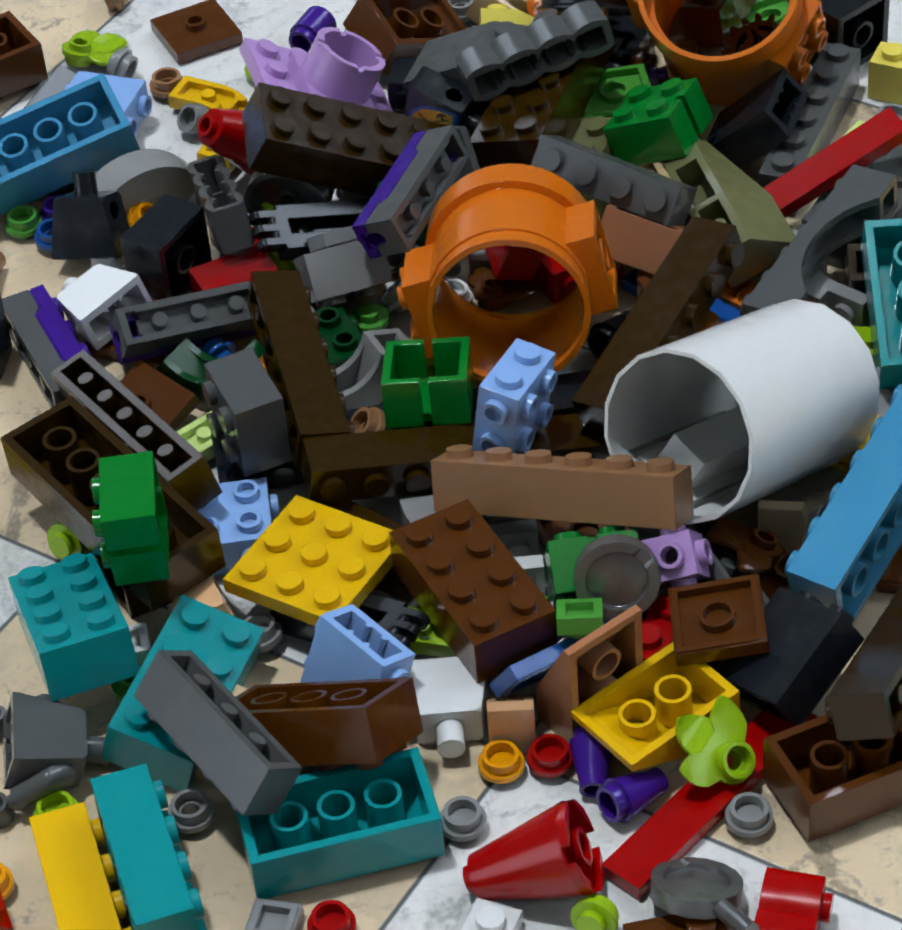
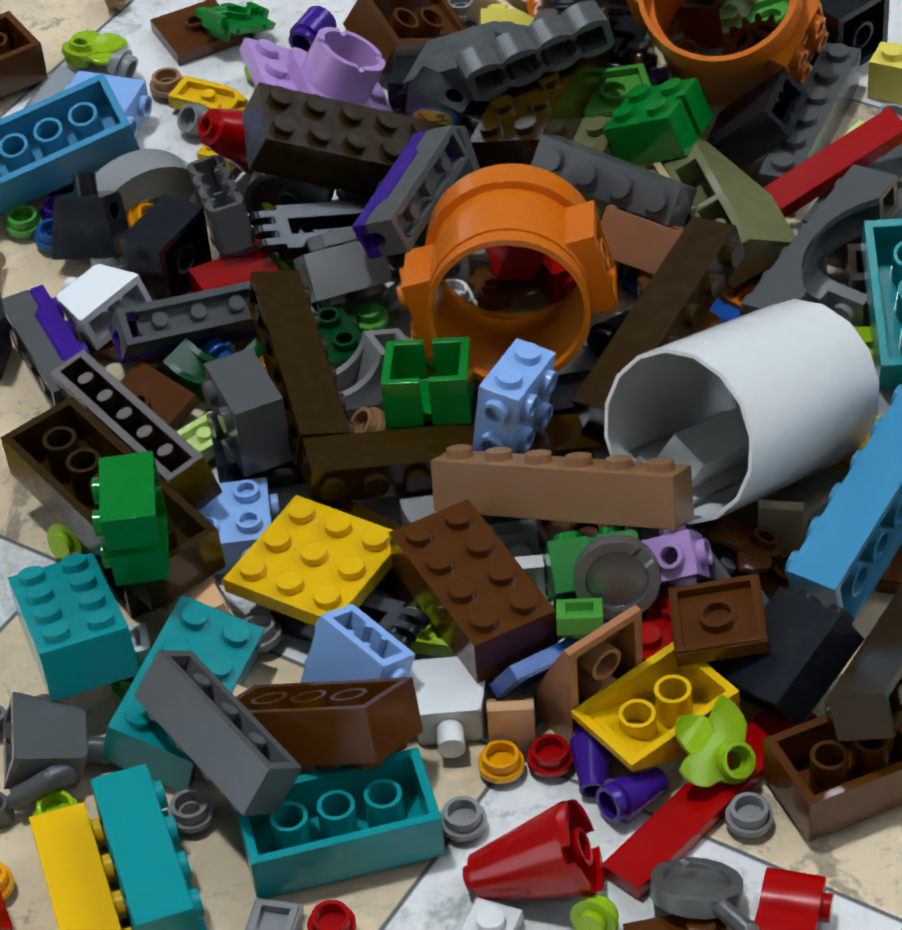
(234, 19): none -> green piece

